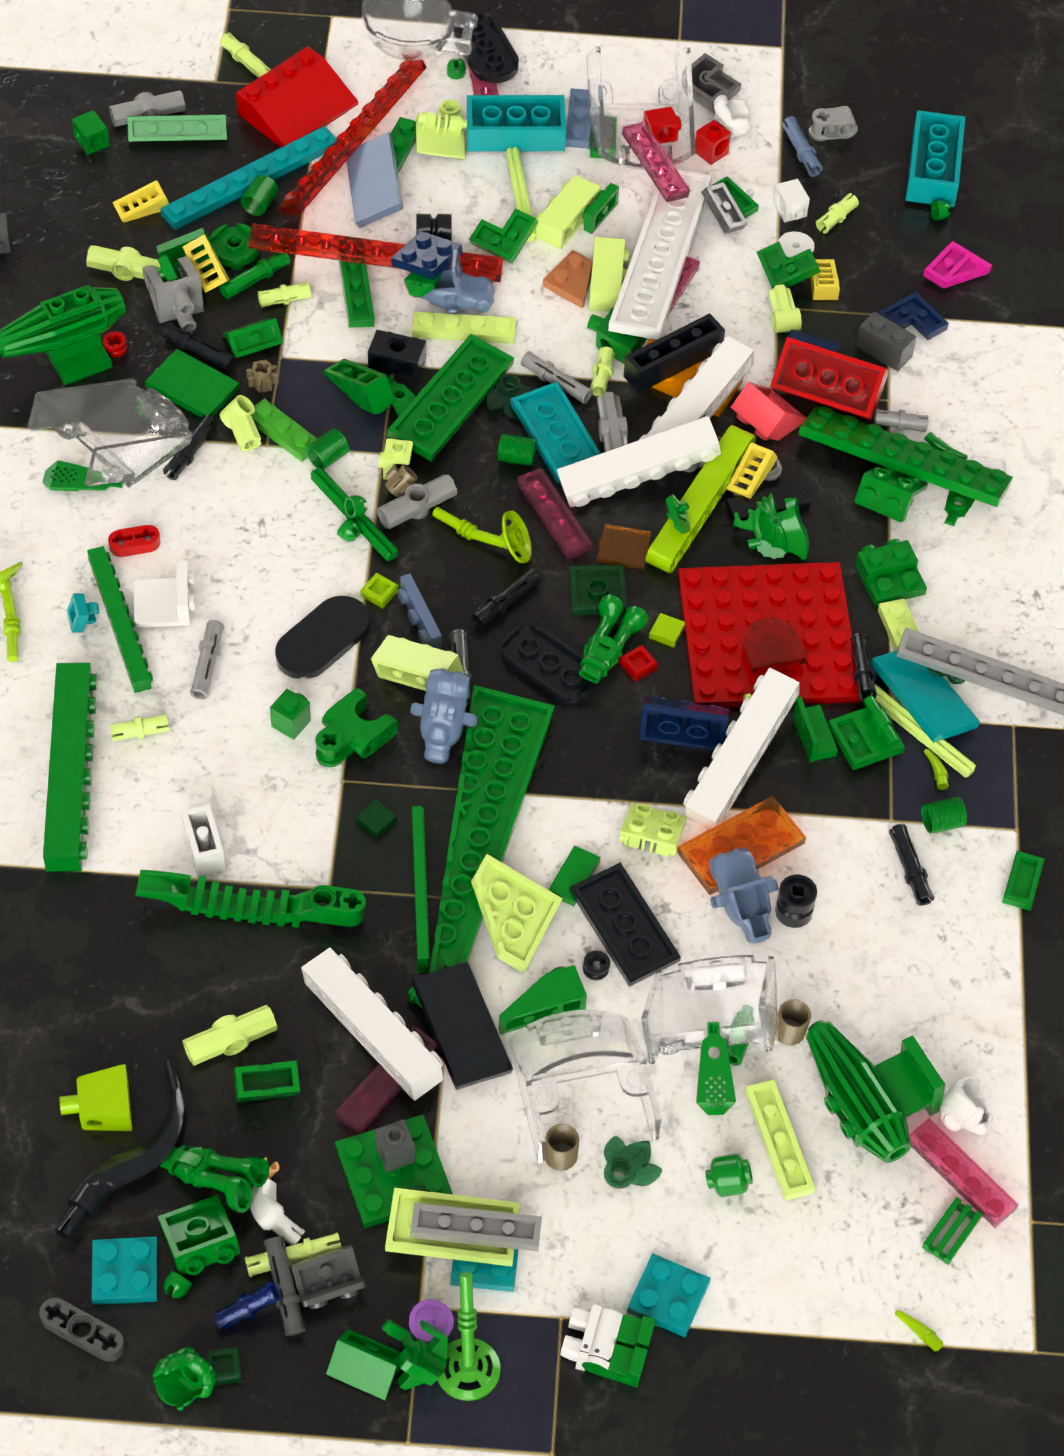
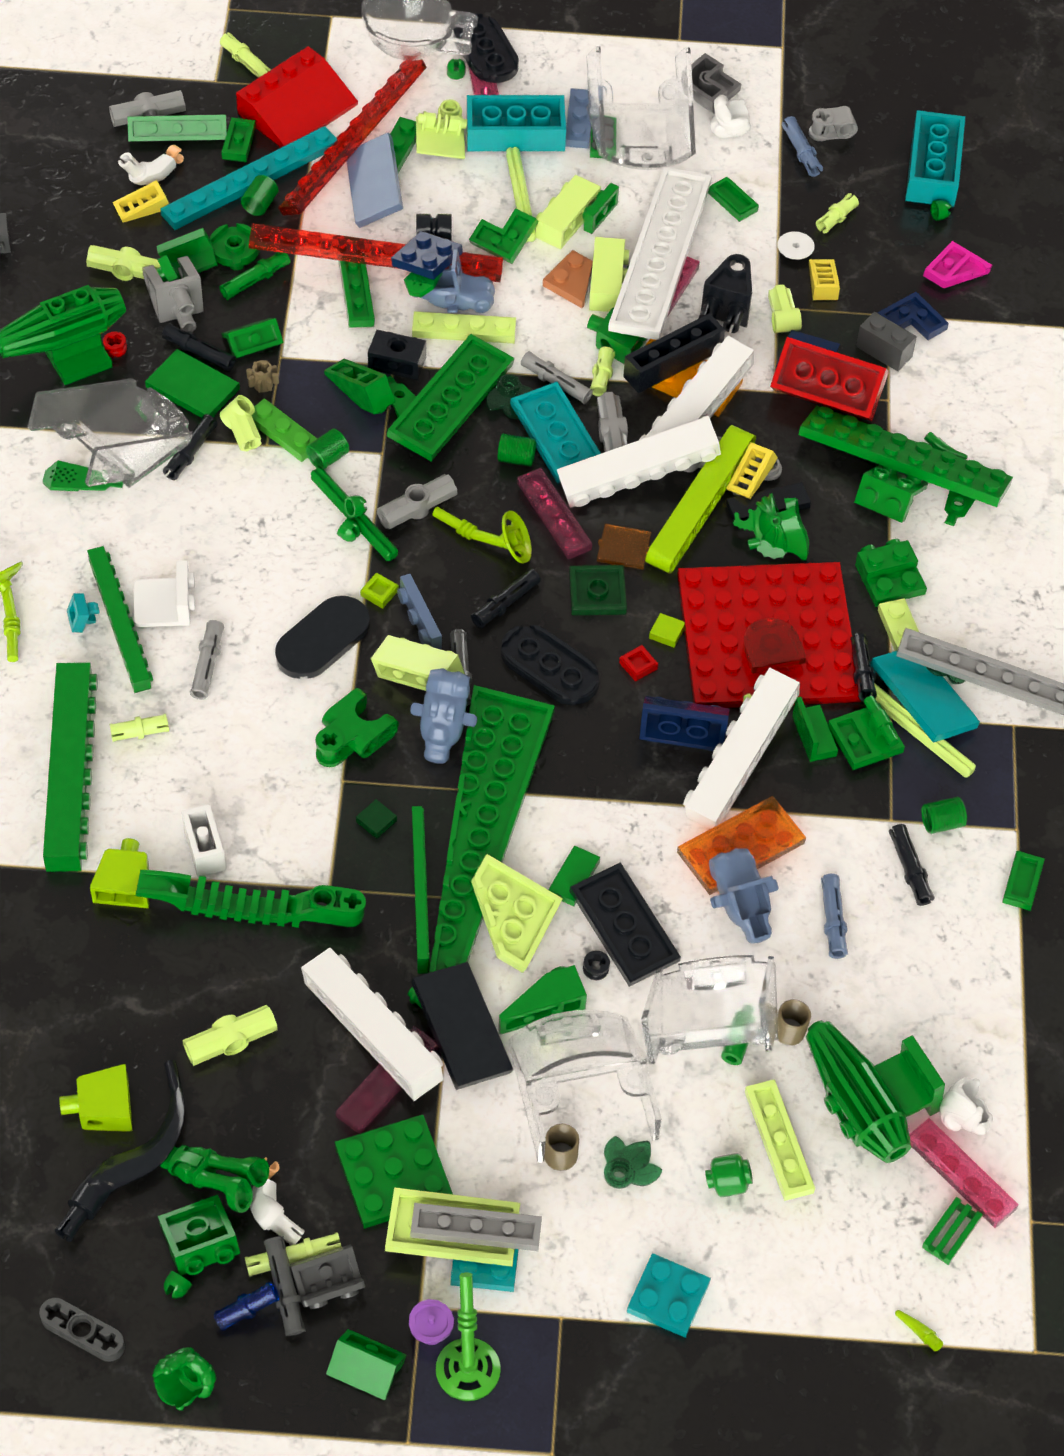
(90, 132): green brick -> none
(118, 876): none -> lime torso
(124, 1270): teal plate -> none
(134, 540): red beam -> none
(148, 172): none -> white arm
(223, 277): light yellow slope -> none
(226, 1365): dark green tile -> none
(238, 139): none -> green plate
(266, 1081): green brick -> none
(284, 294): yellowish green pin -> none
(290, 713): green brick -> none
(394, 1146): dark grey brick -> none
(395, 453): yellowish green bracket -> none
(400, 479): dark tan gear -> none
(419, 1360): green piece -> none
(602, 651): green piece -> none
(611, 1344): hips -> none
(652, 826): yellowish green hinge -> none
(655, 162): clear pink plate -> none
(663, 124): red brick -> none
(678, 513): green piece -> none
(712, 142): red brick -> none
(714, 1068): green piece -> none
(724, 208): flat silver plate -> none
(729, 293): none -> black piece
(766, 412): coral slope -> none
(787, 271): green plate -> none
(791, 200): white brick -> none
(796, 901): black wheel -> none
(835, 926): none -> sand blue pin
(901, 420): light grey pin -> none
(940, 773): lime helmet -> none

